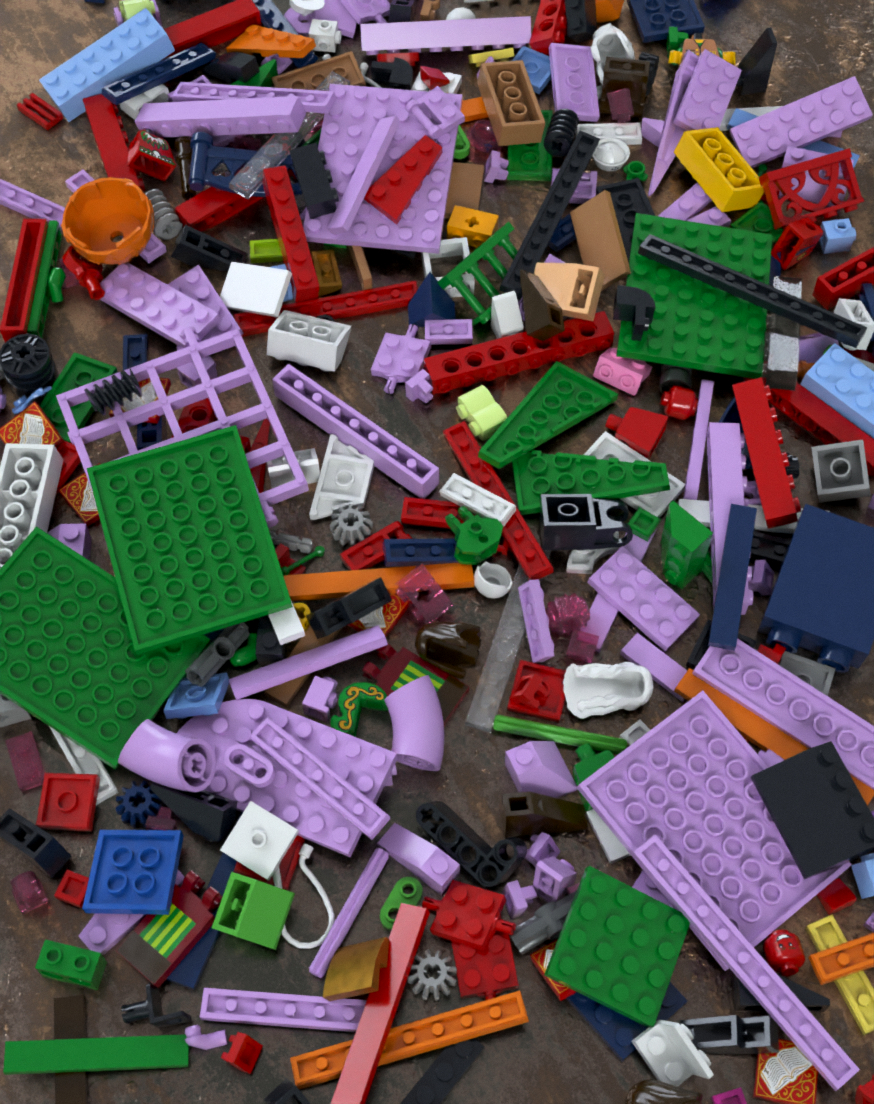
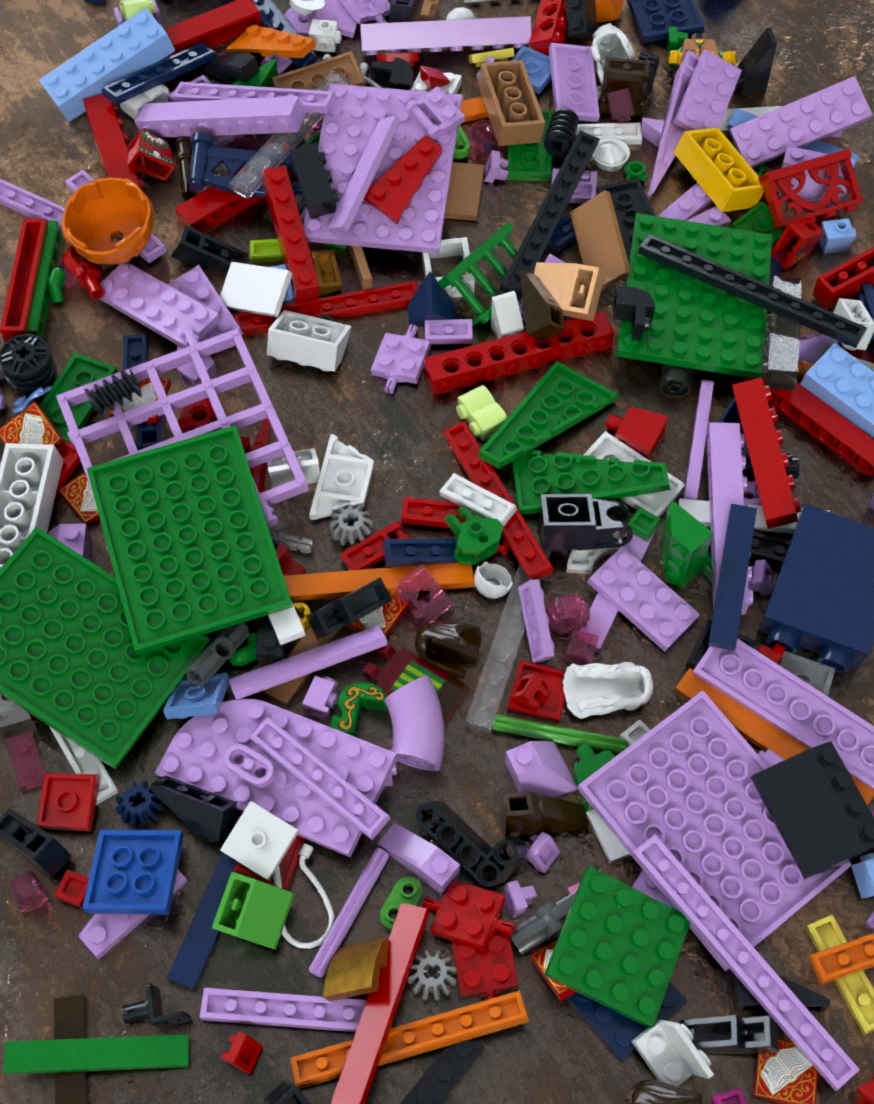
(43, 109): red tile -> none
(71, 964): green brick -> none
(162, 821): clear pink tile -> none
(165, 219): light grey piece -> none
(165, 940): tile -> none
(169, 758): lavender brick -> none
(205, 1041): lavender arm -> none
(319, 551): green hinge -> none
(356, 430): lavender brick -> none
(419, 387): lavender tile -> none
(471, 224): light orange brick -> none
(553, 878): lavender slope -> none
(621, 372): bright pink bracket -> none
(662, 667): lavender tile -> none
(679, 402): red head -> none
(784, 952): red head -> none
(836, 897): red slope -> none
(841, 471): light grey brick -> none

